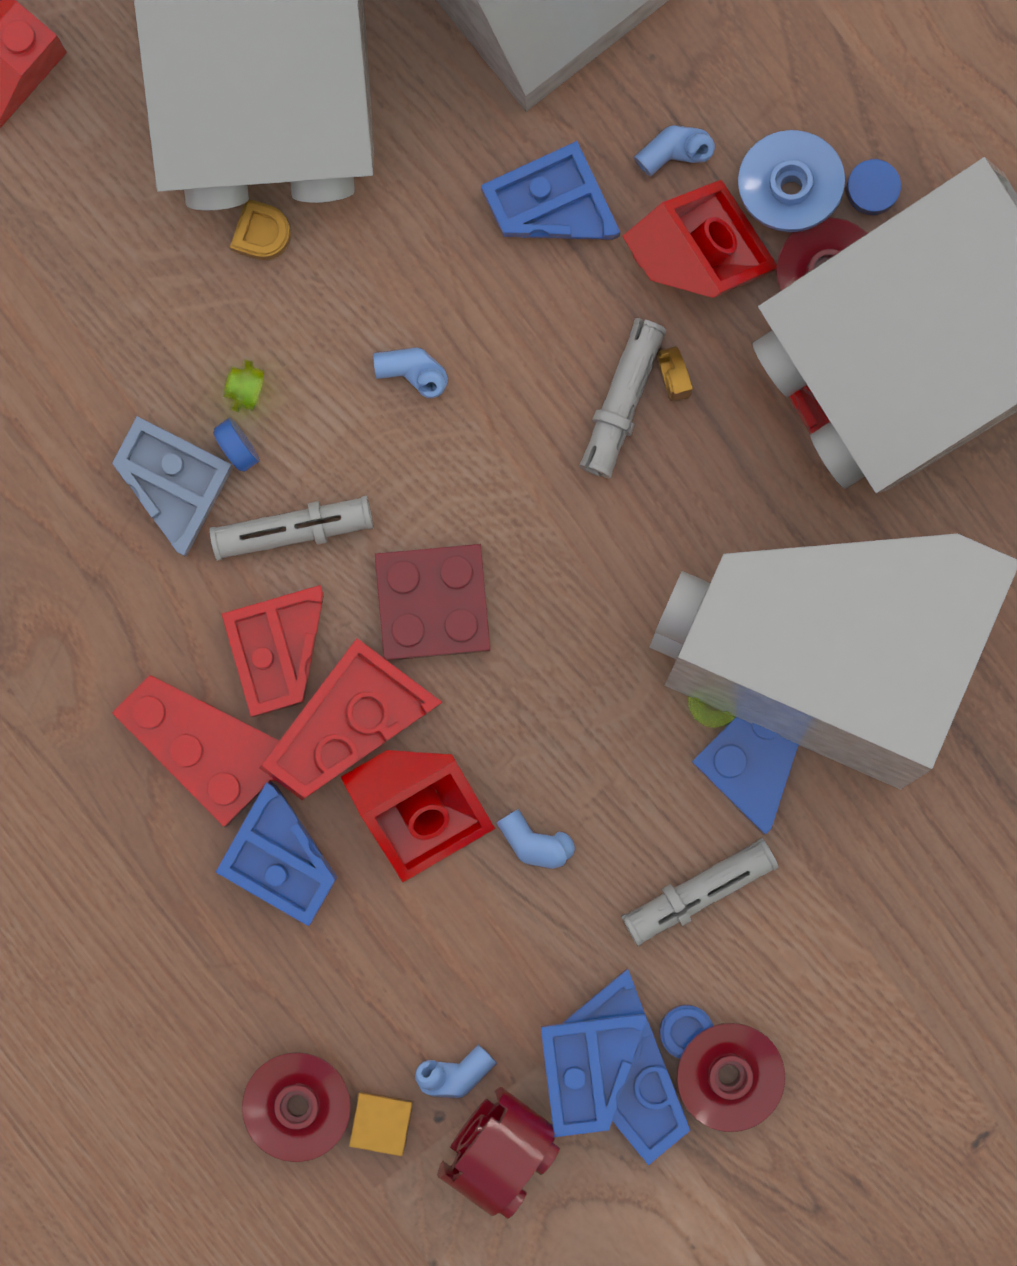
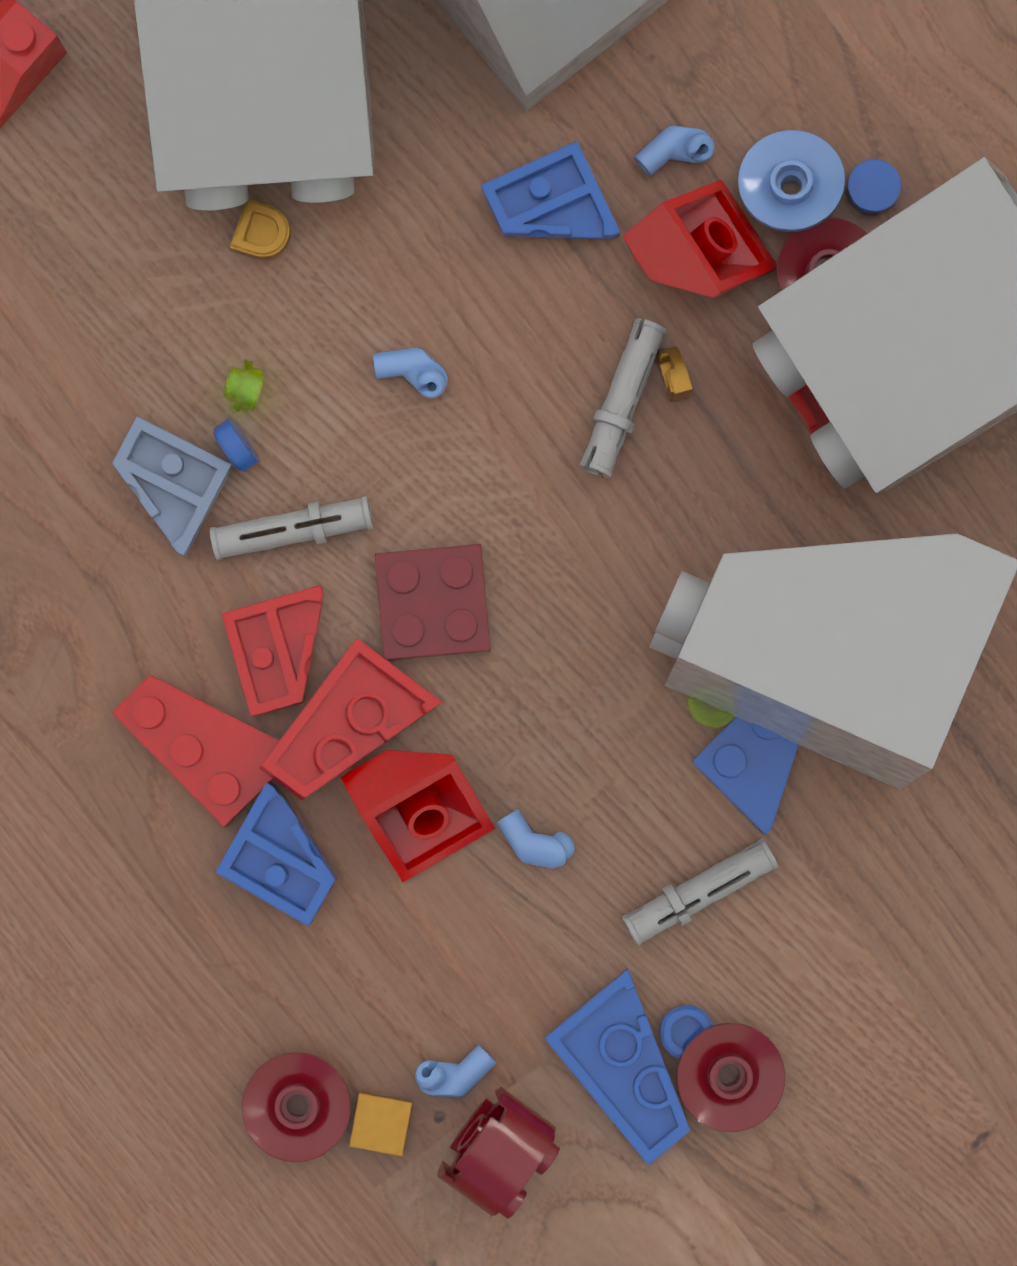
(588, 1069): blue wing -> none

